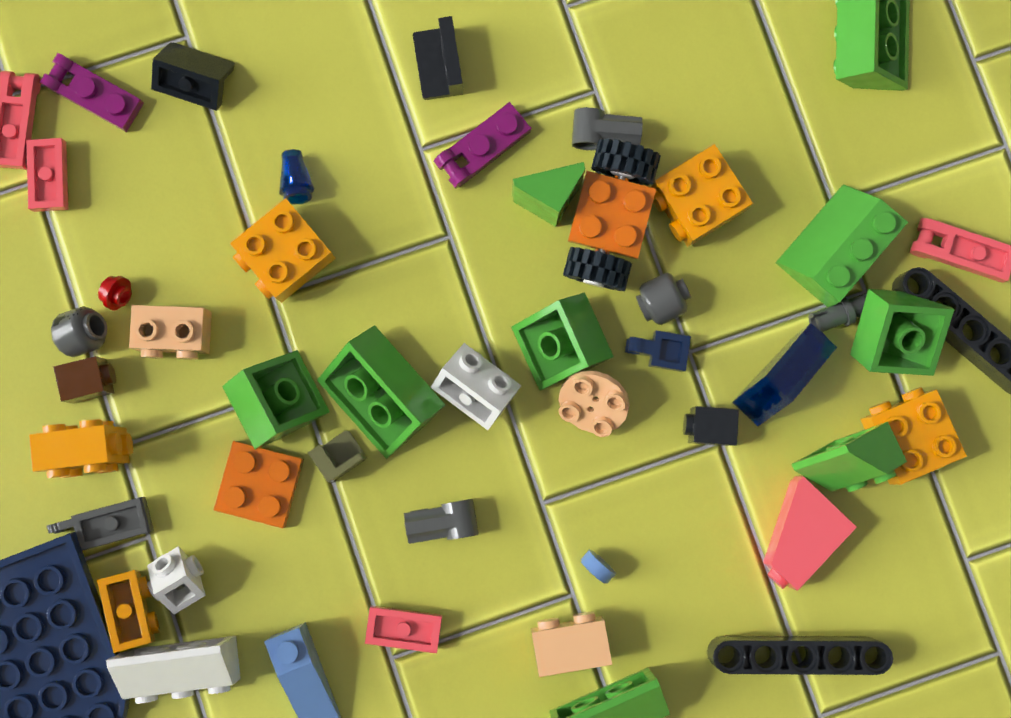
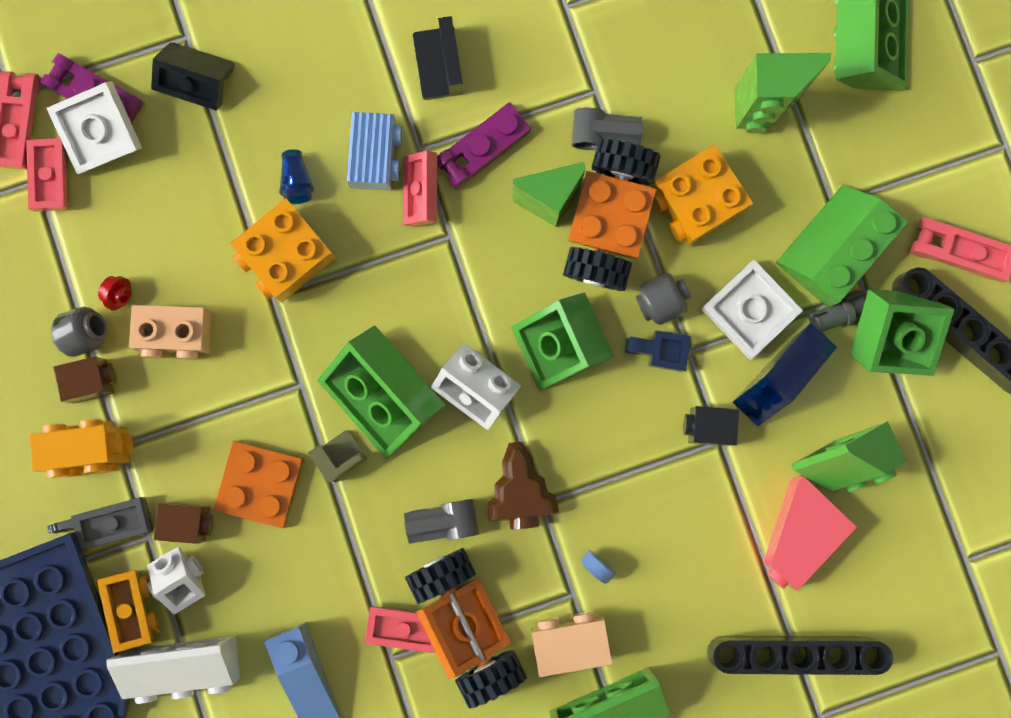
(94, 127): none -> white plate
(183, 523): none -> reddish brown brick
(275, 398): bright green slope -> none
(373, 151): none -> light blue brick
(420, 189): none -> coral plate
(465, 629): none -> plate
(520, 492): none -> reddish brown rock
(608, 409): light nougat plate -> none
(751, 309): none -> white plate
(773, 86): none -> bright green slope
(921, 431): light orange brick -> none

